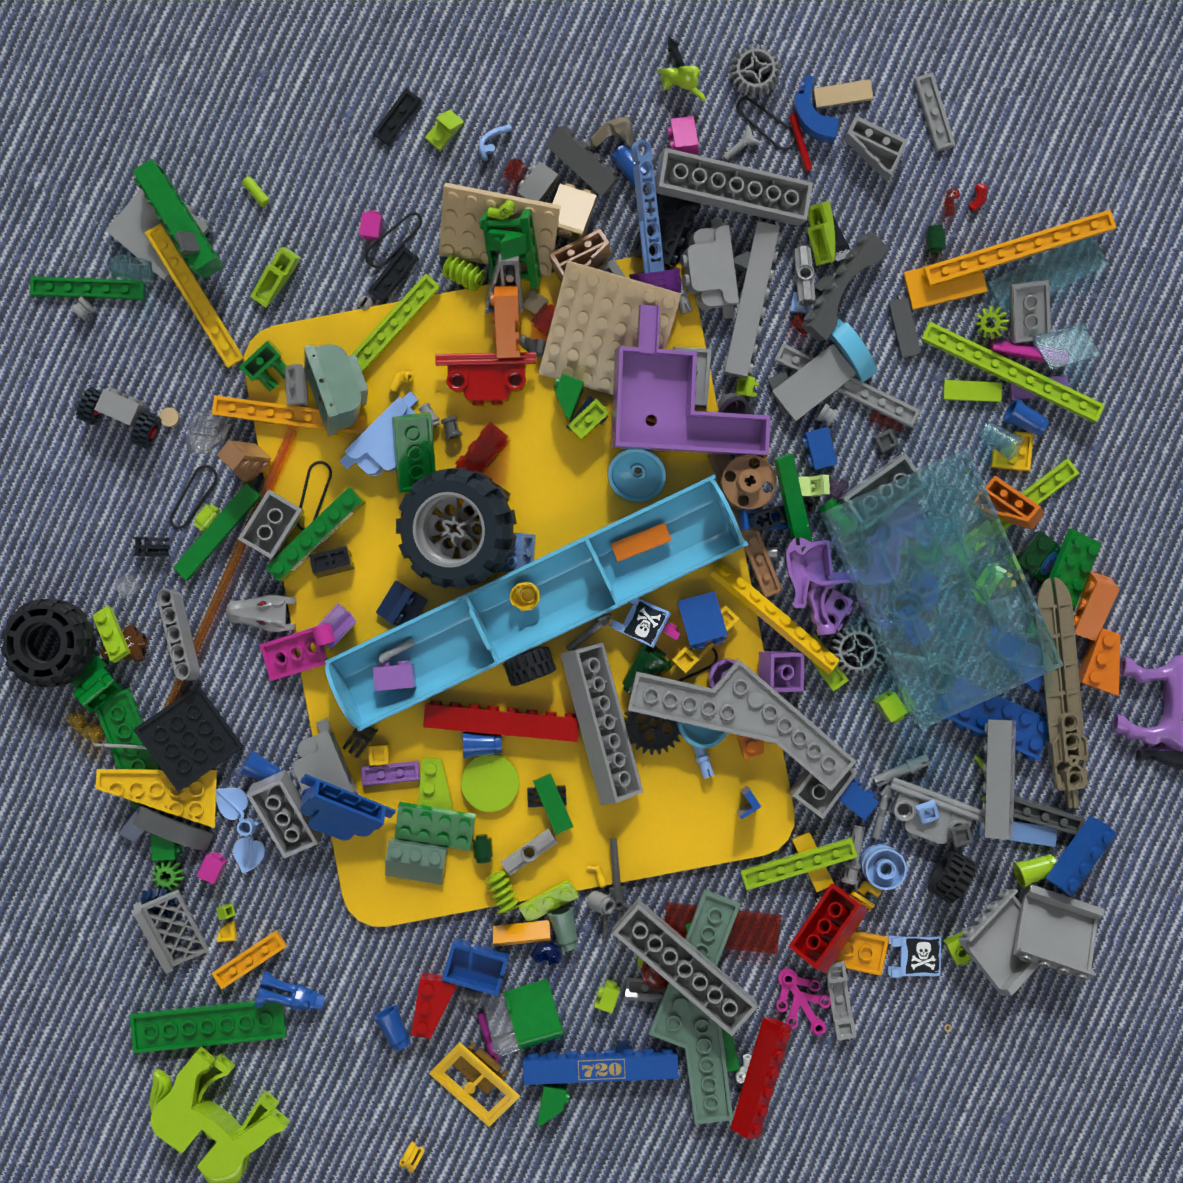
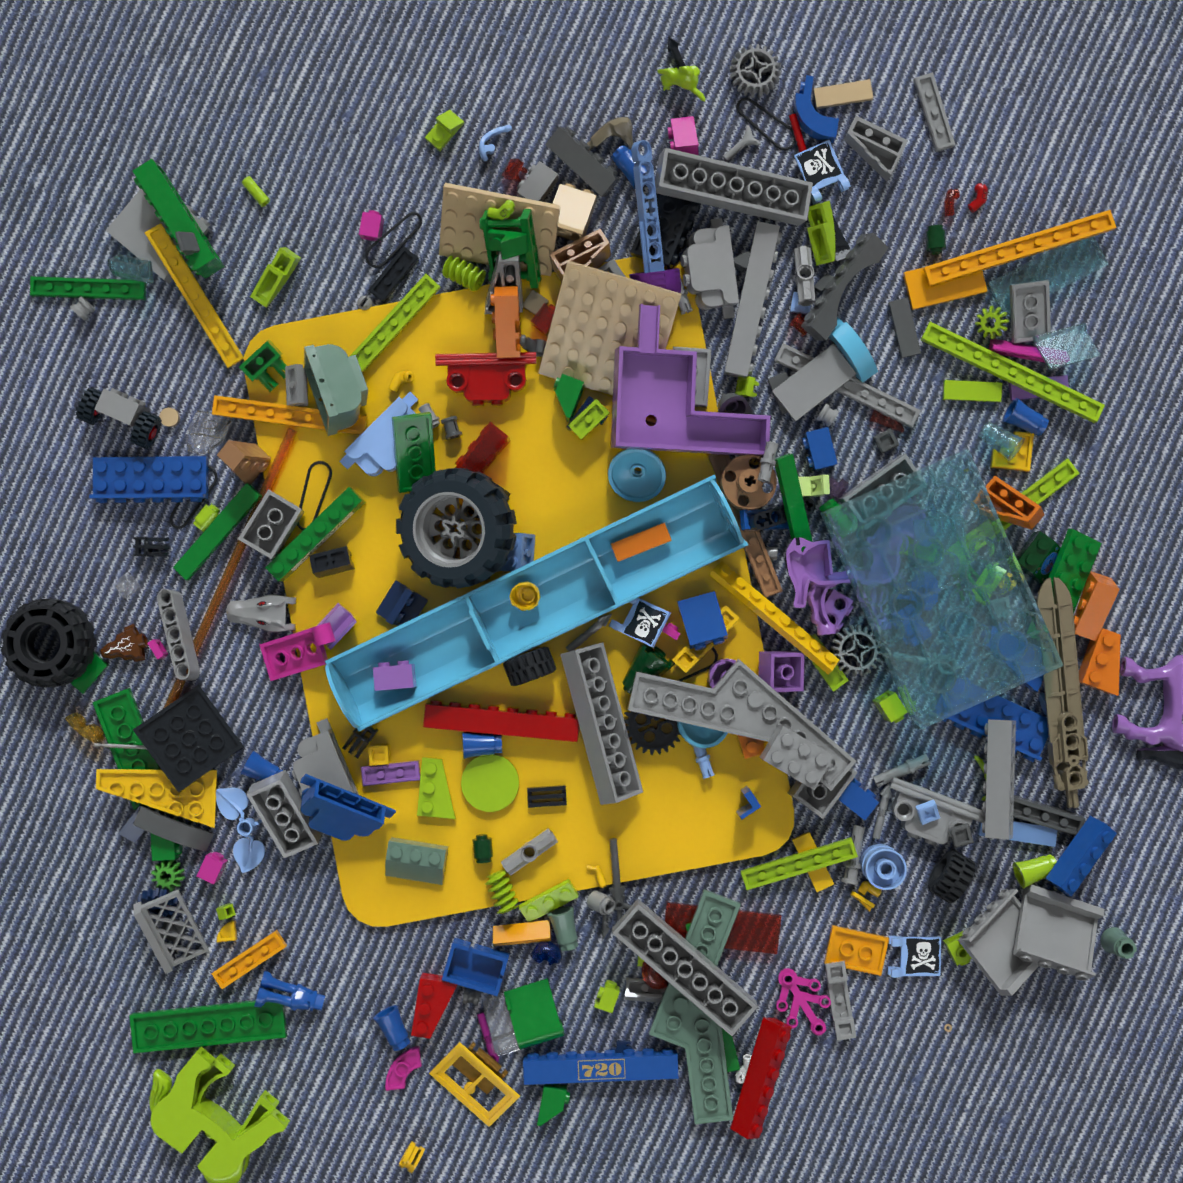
(96, 689): green brick -> none
(111, 634): lime plate -> none
(150, 479): none -> blue bracket
(158, 648): none -> dark pink tile
(385, 656): light grey piece -> none
(397, 117): black tile -> none
(401, 1067): none -> dark pink tile
(435, 826): green plate -> none
(553, 803): green tile -> none
(767, 461): none -> light grey pin
(796, 756): none -> light grey brick
(821, 168): none -> flag
(828, 928): red brick -> none
(1118, 943): none -> sand green plant

